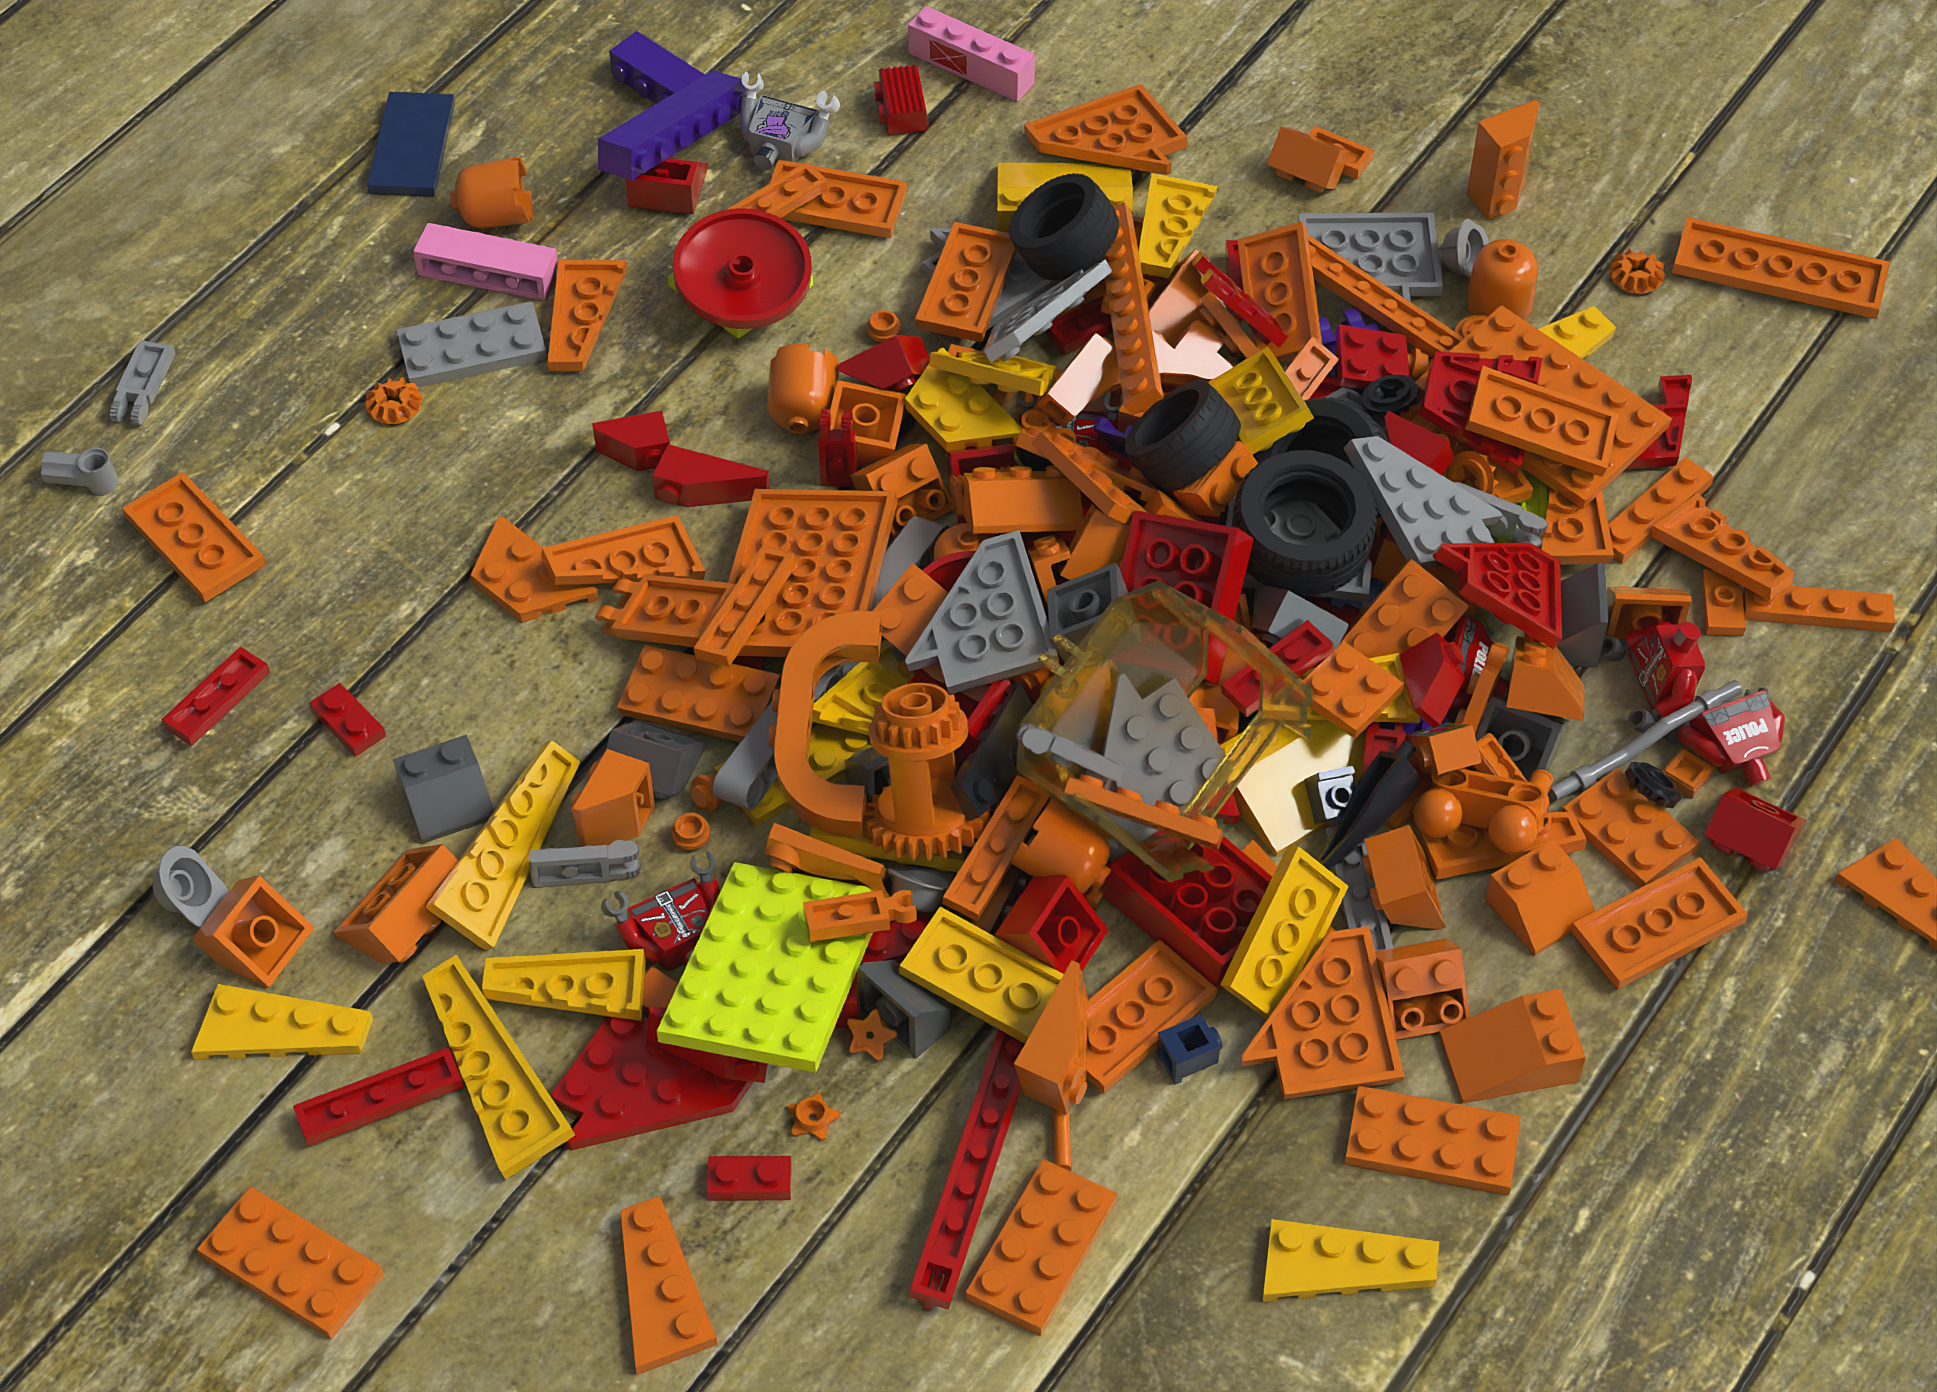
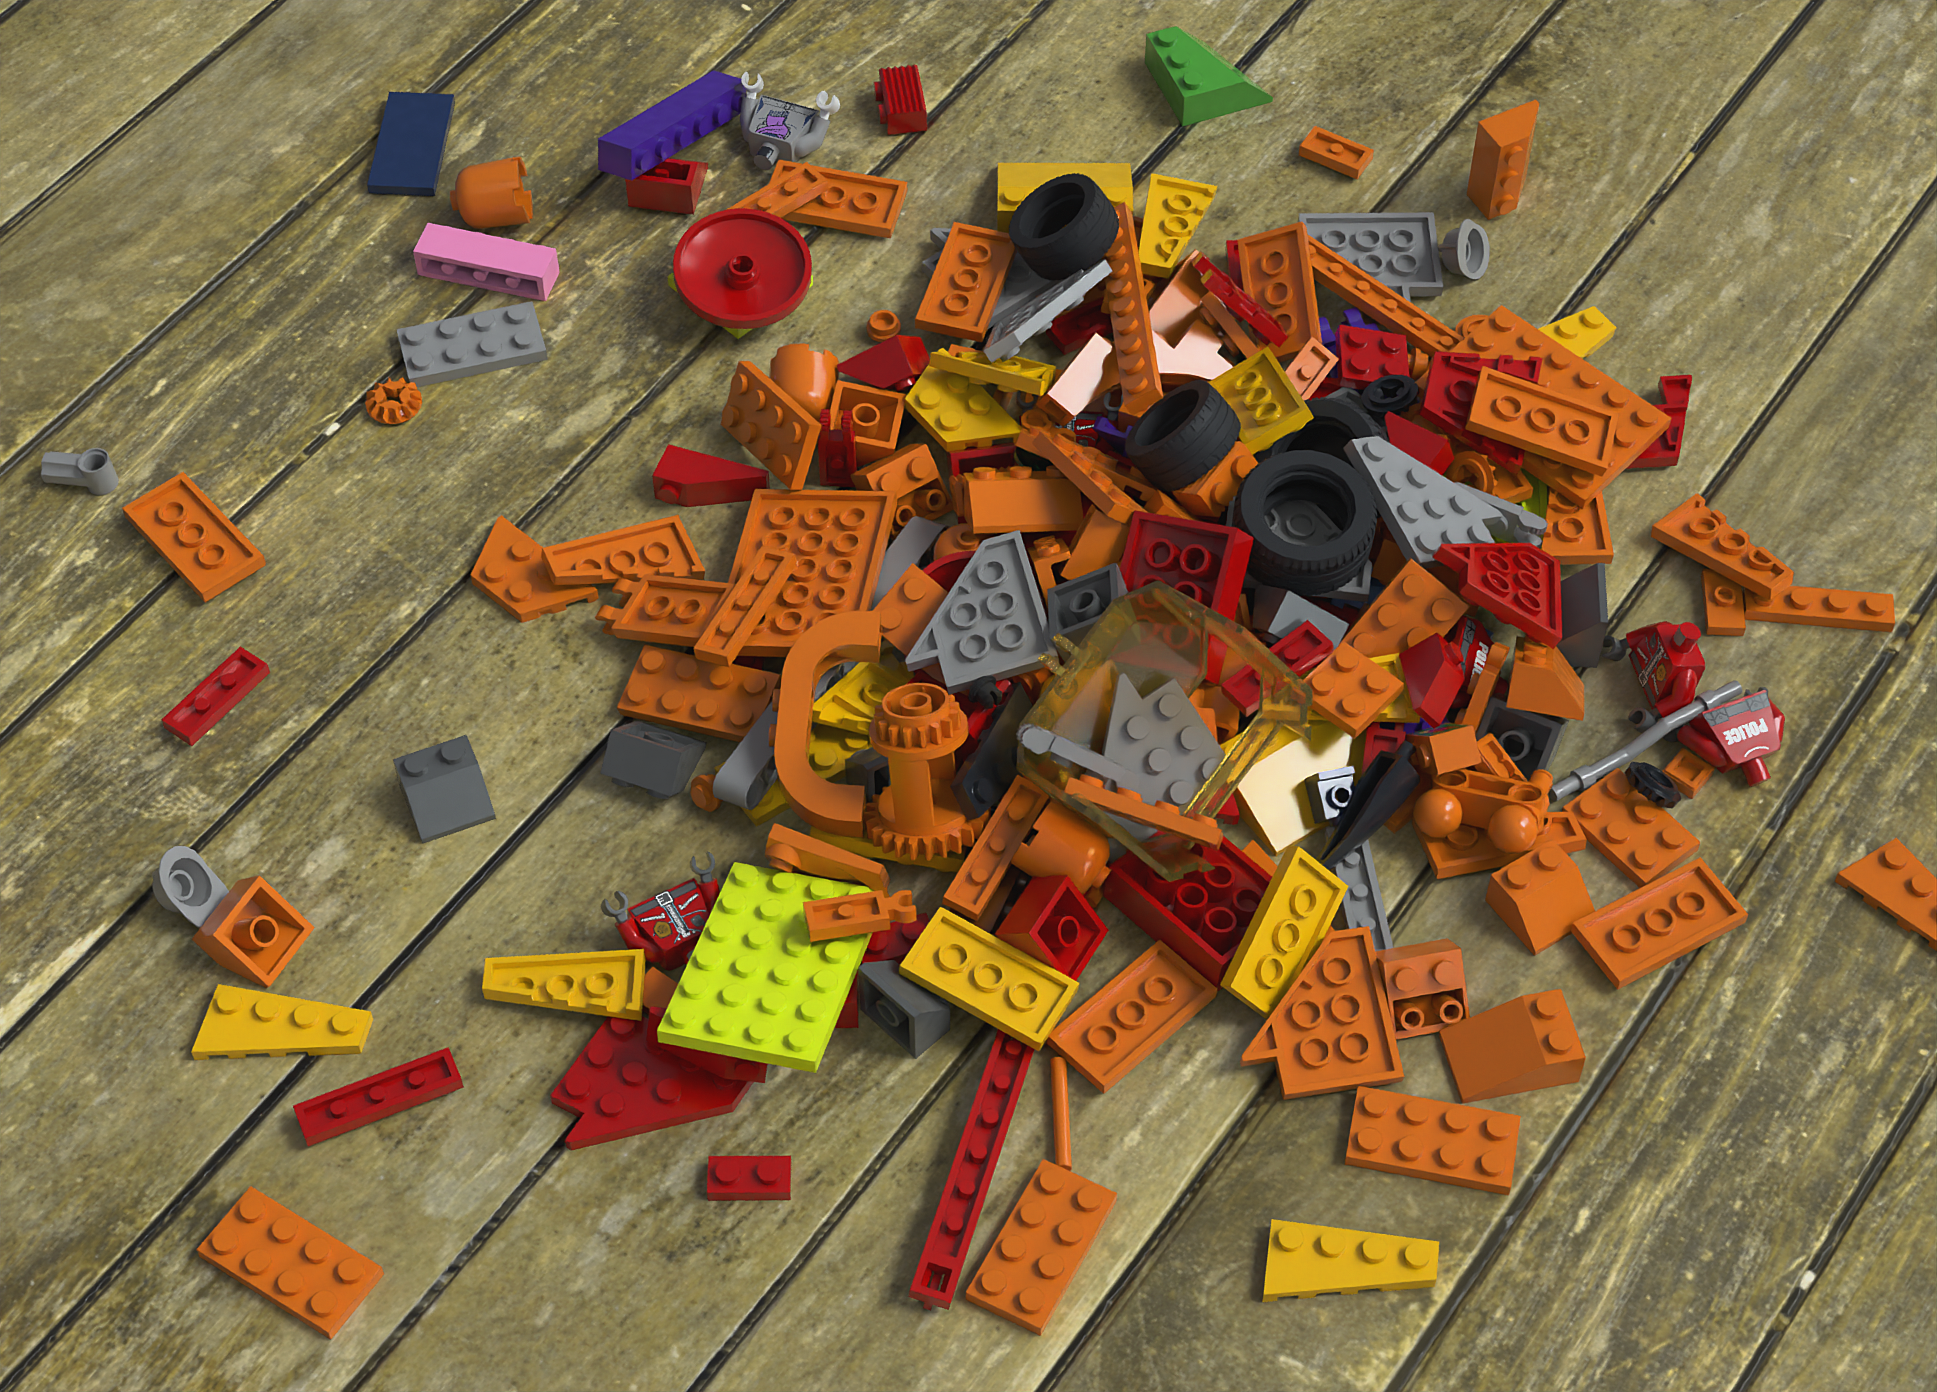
(141, 381): light grey hinge -> none
(347, 719): red plate -> none
(395, 910): orange slope -> none
(496, 864): yellow wing -> none
(505, 1091): yellow wing -> none
(580, 309): orange wing -> none
(584, 864): light grey hinge -> none
(613, 801): orange slope -> none
(633, 440): red slope -> none
(650, 68): dark purple brick -> none
(663, 1297): orange wing -> none
(690, 831): orange plate -> none
(770, 425): none -> orange plate
(812, 1106): orange plate -> none
(881, 1032): orange plate -> none
(925, 883): light grey piece -> none
(971, 53): bright pink brick -> none
(985, 692): none -> black piece
(1055, 1053): orange slope -> none
(1113, 130): orange wing -> none
(1188, 1048): dark blue brick -> none
(1197, 78): none -> bright green wedge
(1308, 159): orange brick -> none
(1402, 879): orange slope -> none
(1505, 276): orange cylinder -> none
(1634, 525): orange plate -> none
(1637, 607): orange slope -> none
(1638, 281): orange gear -> none
(1754, 829): red slope -> none
(1781, 267): orange plate -> none

